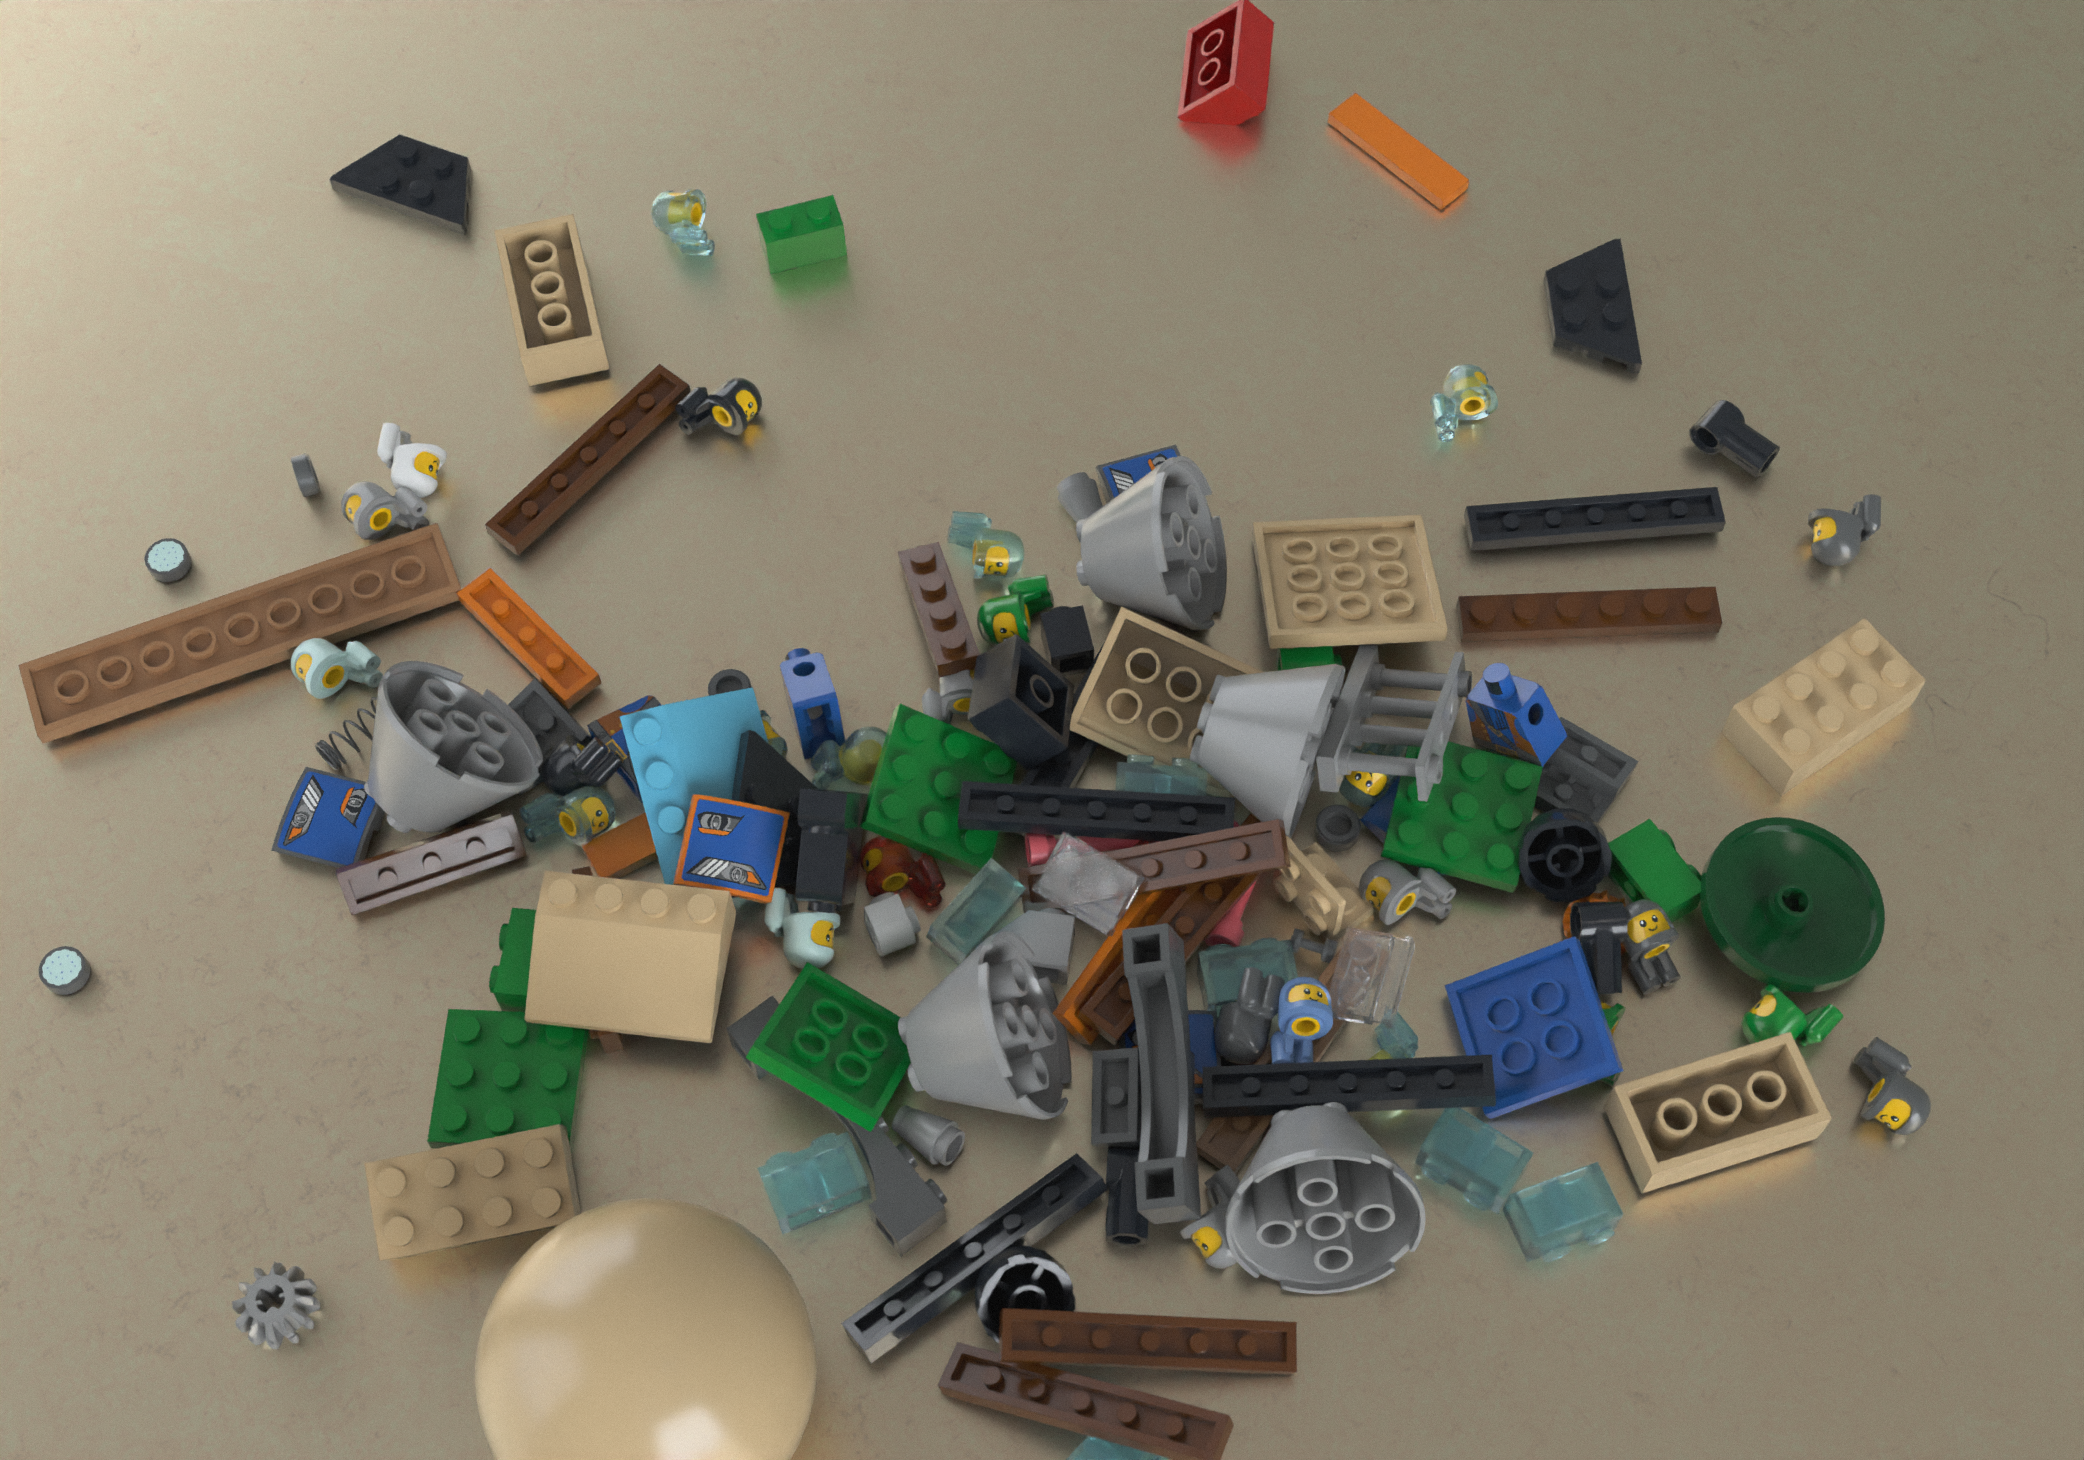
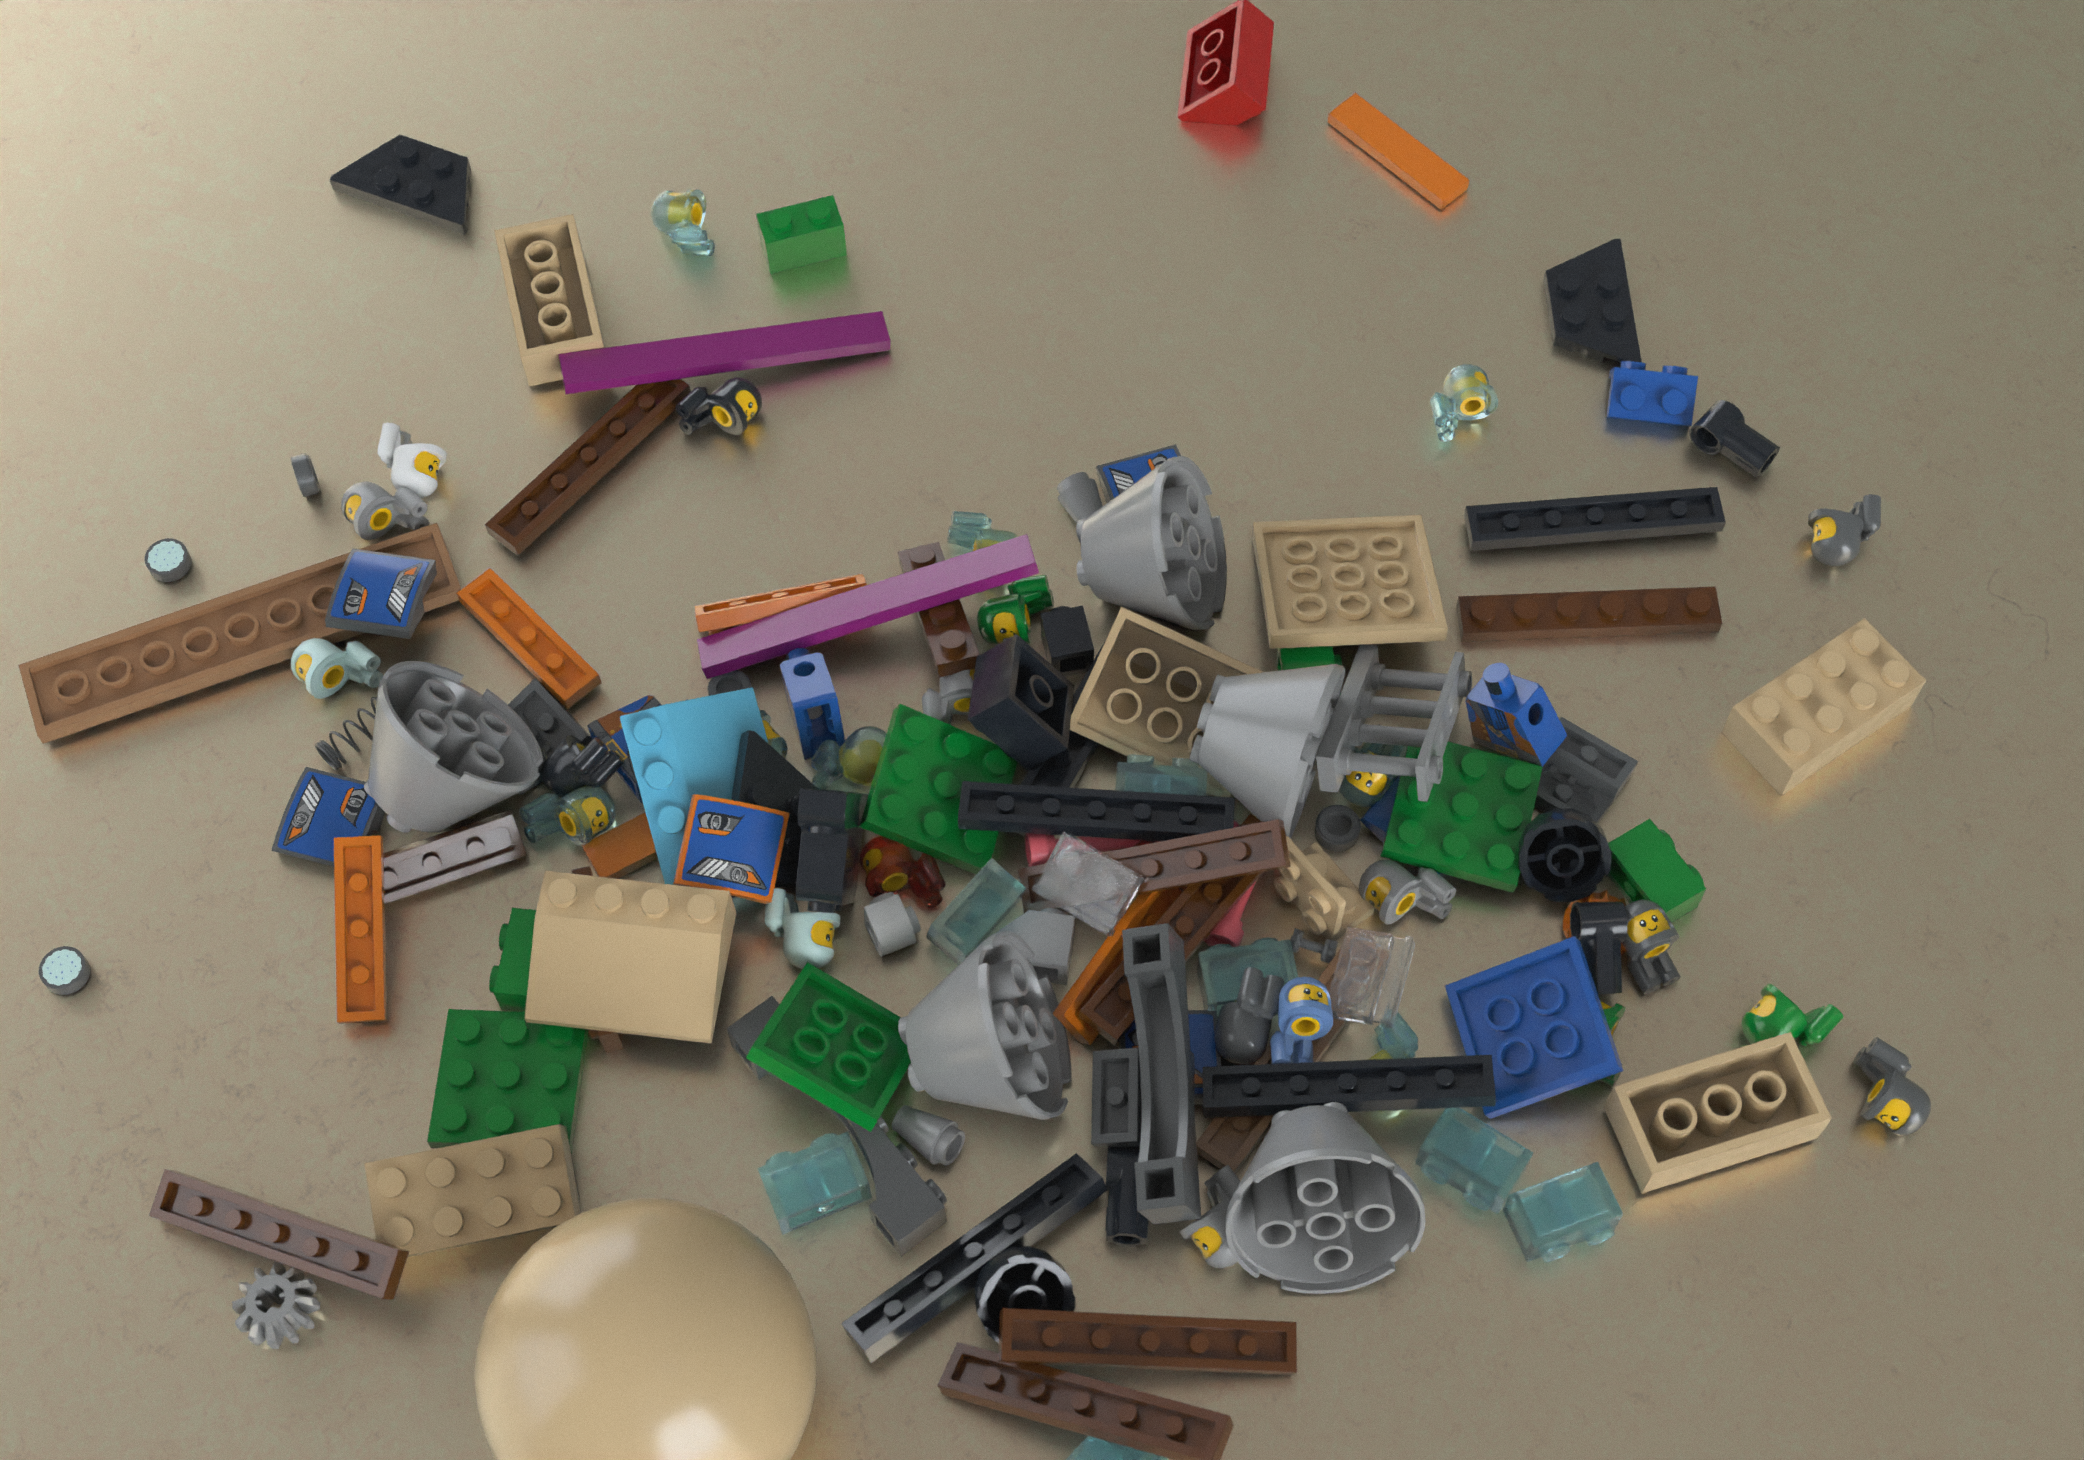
(279, 1234): none -> plate
(360, 929): none -> orange plate
(380, 593): none -> slope
(724, 352): none -> magenta tile
(742, 610): none -> orange plate
(867, 606): none -> tile
(1652, 395): none -> blue bracket
(1792, 905): dark green dish -> none

